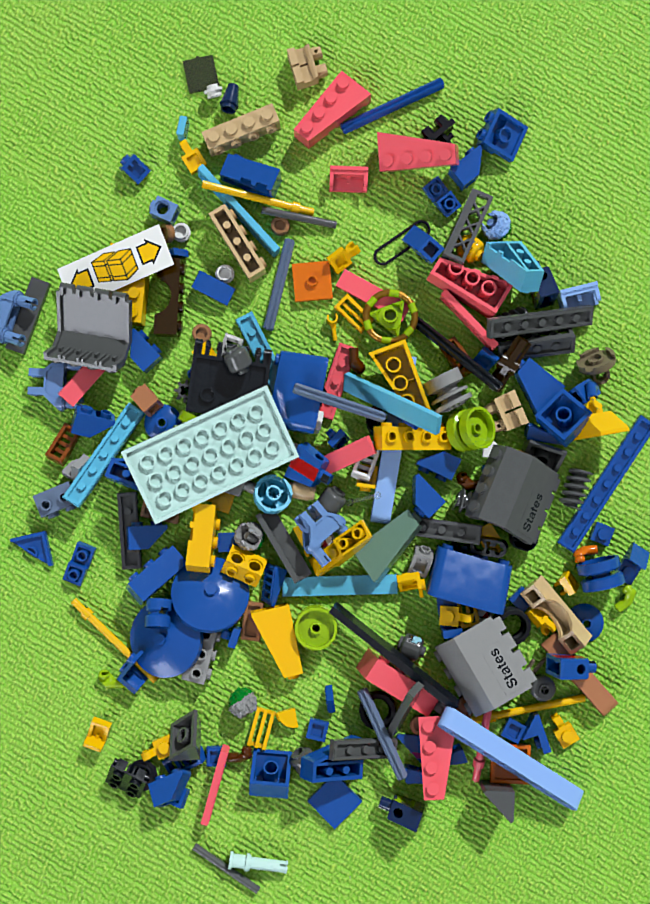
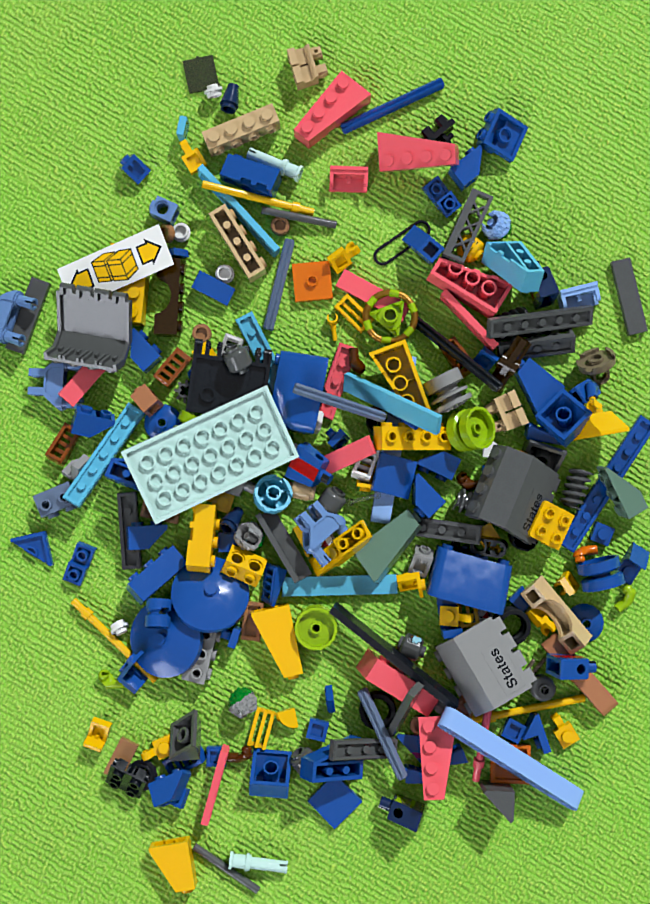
(119, 627): none -> white plate
(125, 749): none -> medium nougat tile
(176, 862): none -> yellow slope
(178, 371): none -> dark orange slope
(230, 522): none -> dark blue cone
(286, 168): none -> light aqua pin
(393, 475): none -> blue tile
(551, 525): none -> yellow bracket
(626, 497): none -> sand green slope
(628, 296): none -> dark grey tile

